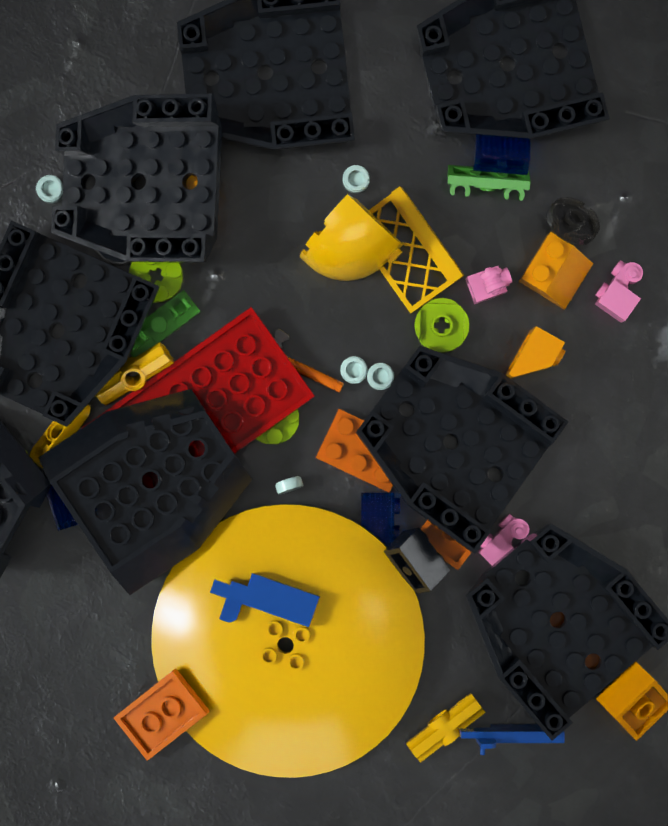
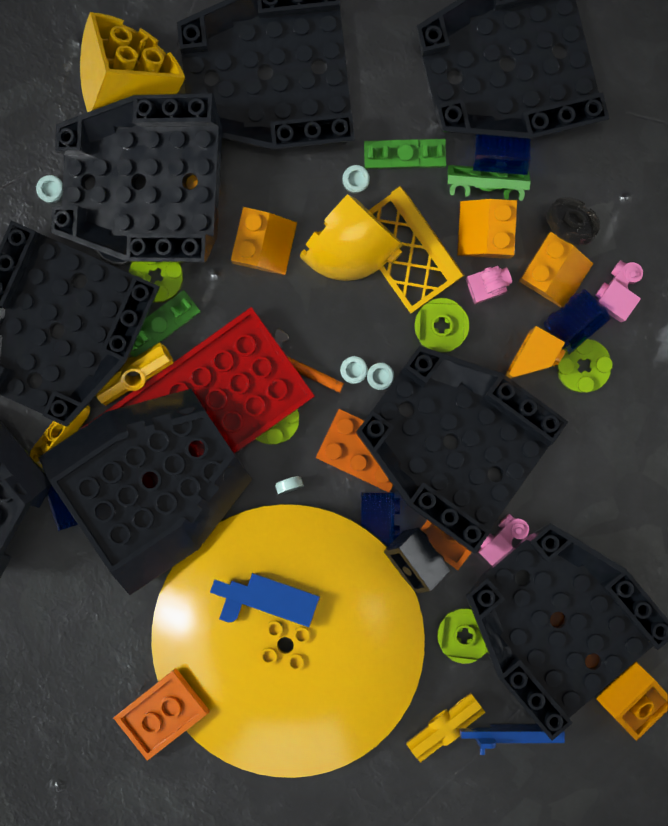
(123, 63): none -> yellow brick
(263, 241): none -> light orange slope
(405, 154): none -> bright green plate
(451, 644): none -> lime plate
(487, 228): none -> light orange slope
(577, 320): none -> clear blue brick
(585, 381): none -> lime plate

